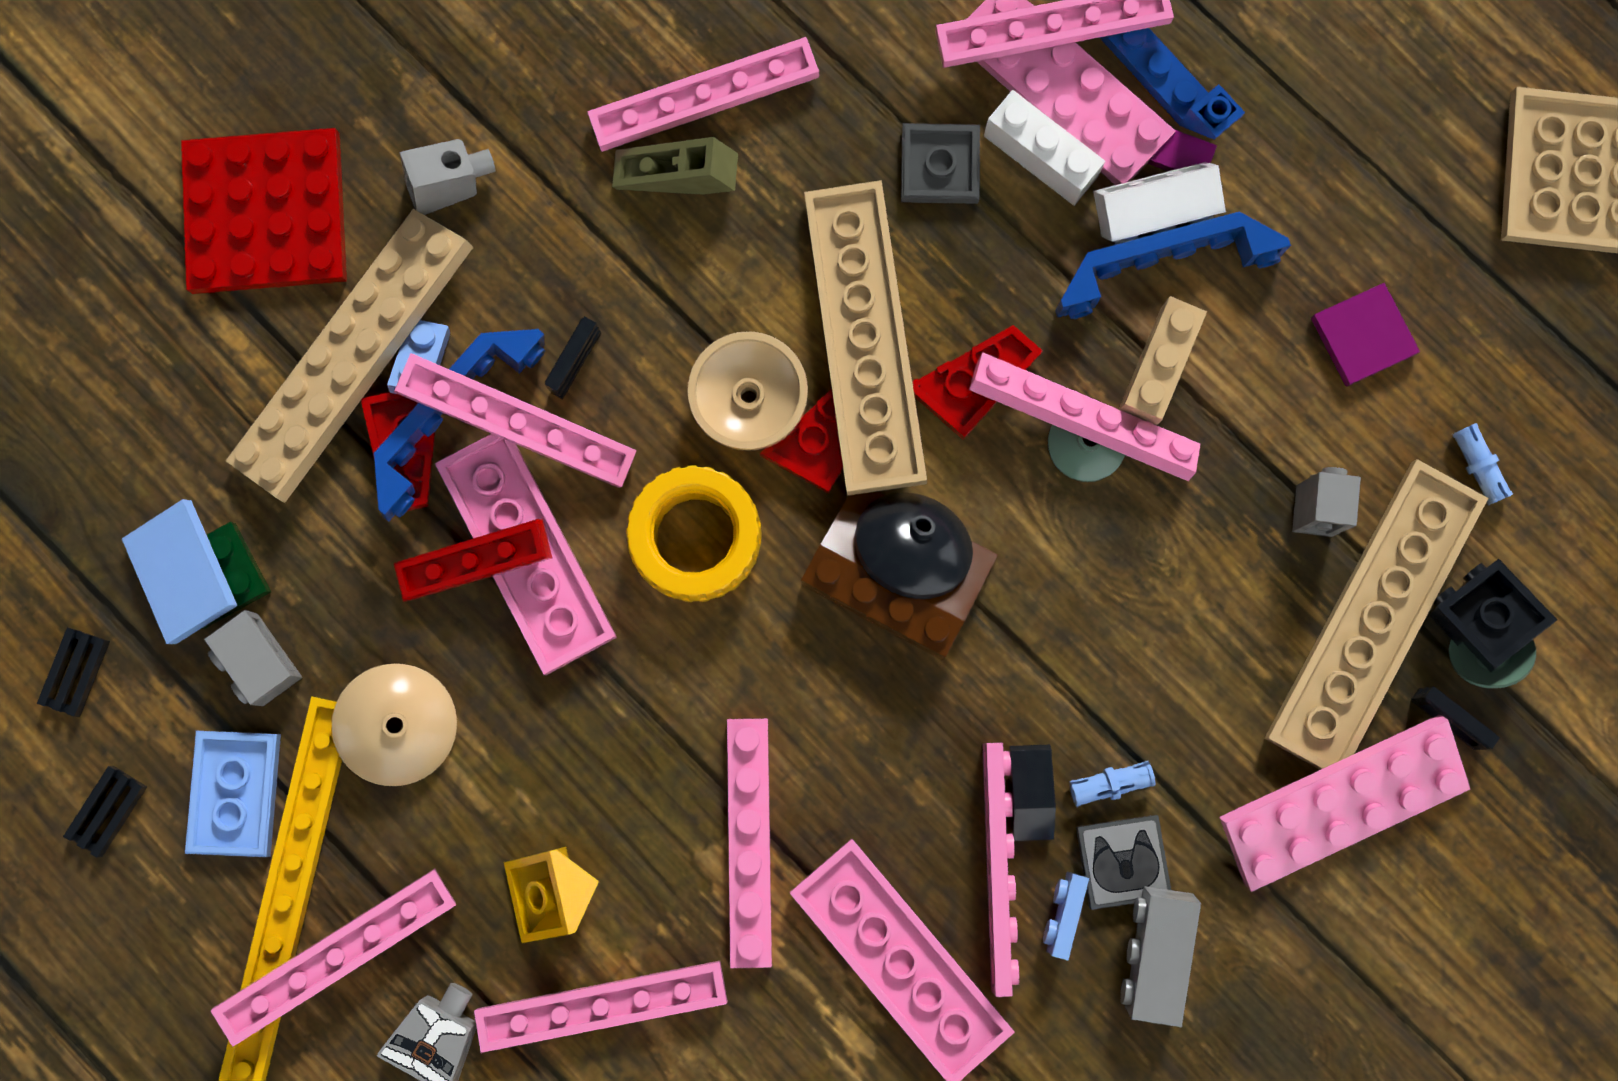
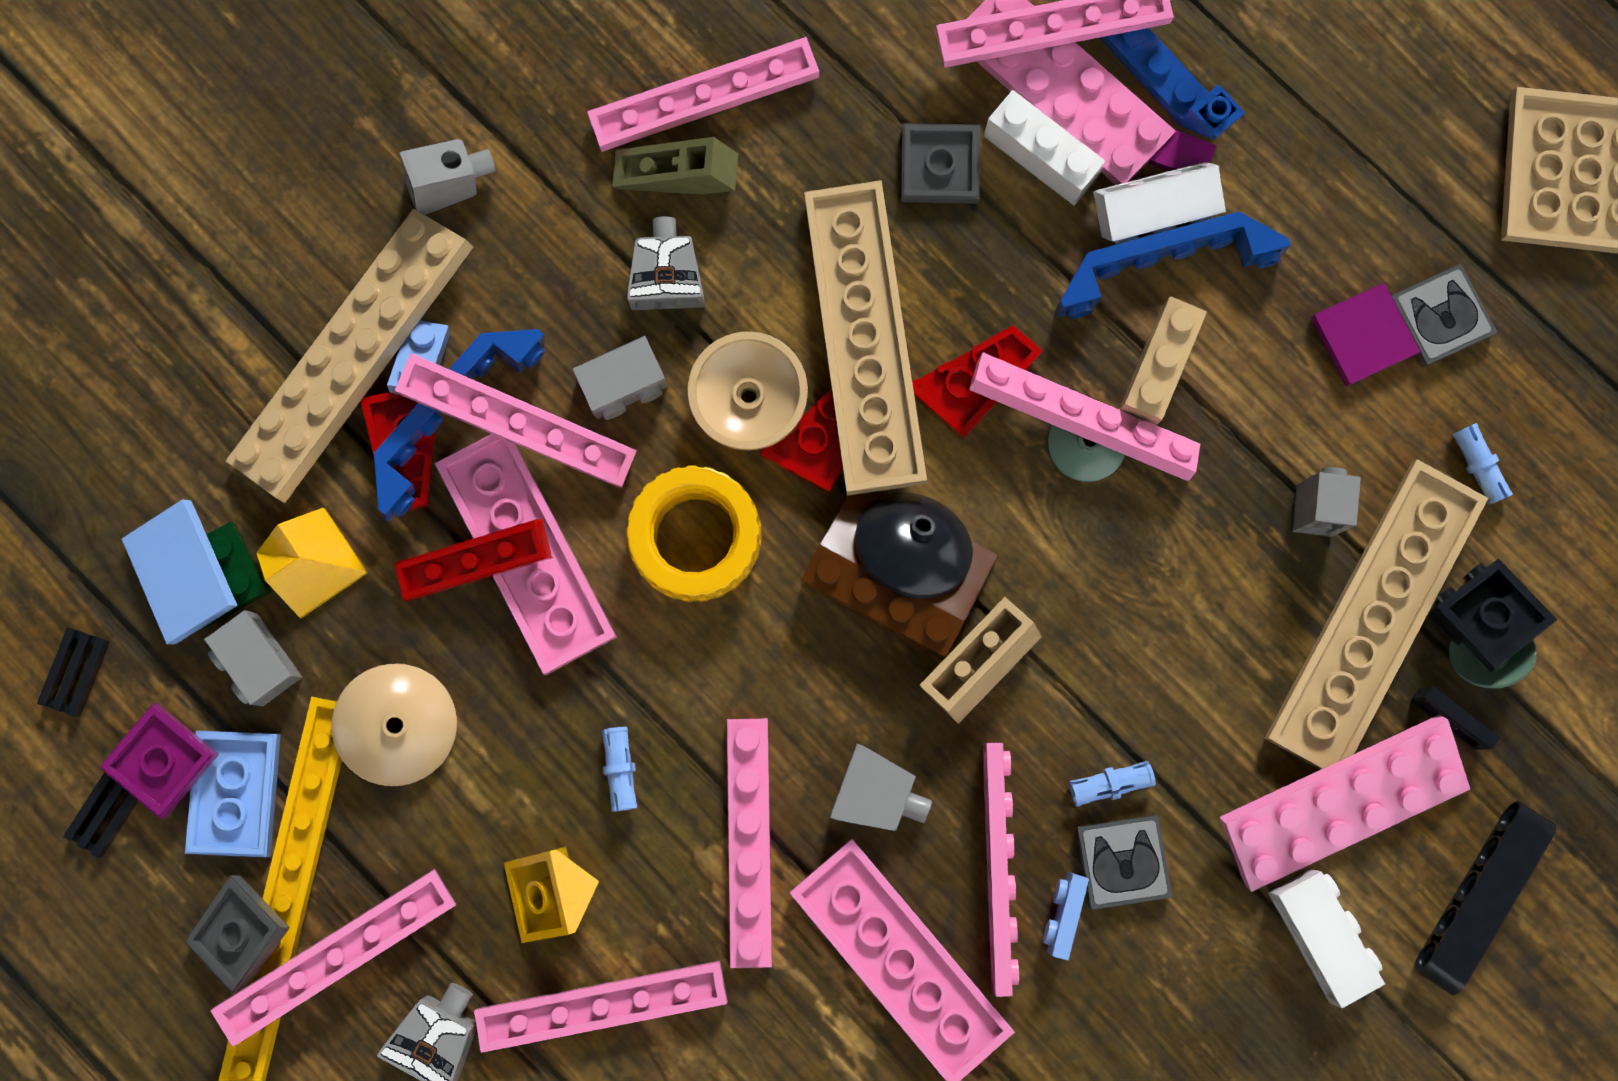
(159, 760): none -> magenta tile
(237, 934): none -> dark grey tile
(263, 211): red plate -> none
(309, 561): none -> yellow slope
(572, 357): black tile -> none
(619, 769): none -> light blue pin
(621, 379): none -> light grey brick
(664, 270): none -> torso
(877, 793): none -> light grey torso
(981, 660): none -> tan brick
(1032, 792): black slope -> none
(1161, 956): light grey brick -> none
(1327, 937): none -> white brick
(1444, 315): none -> tile
(1484, 897): none -> black beam

